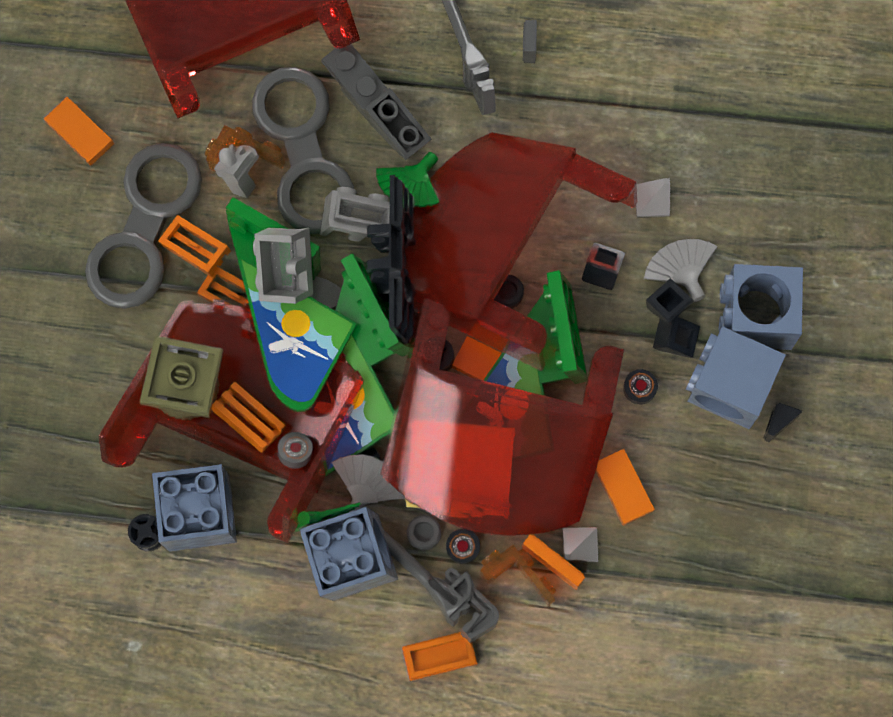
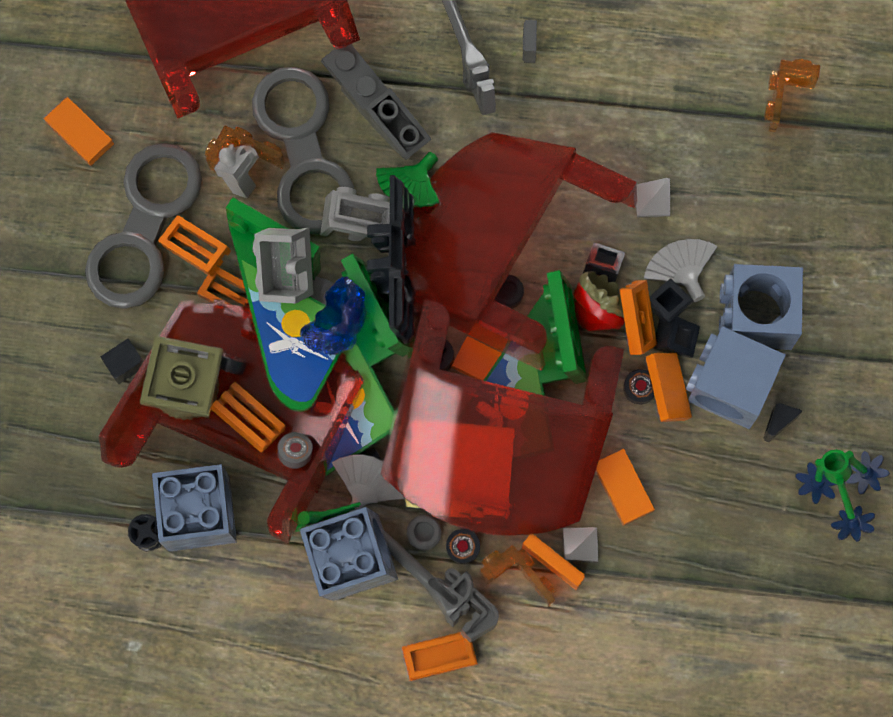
(122, 361): none -> black slope
(233, 364): none -> black tile
(339, 321): none -> clear blue hair
(597, 303): none -> hair
(638, 317): none -> orange tile
(668, 387): none -> orange tile
(792, 73): none -> clear orange bracket
(836, 469): none -> dark blue plant

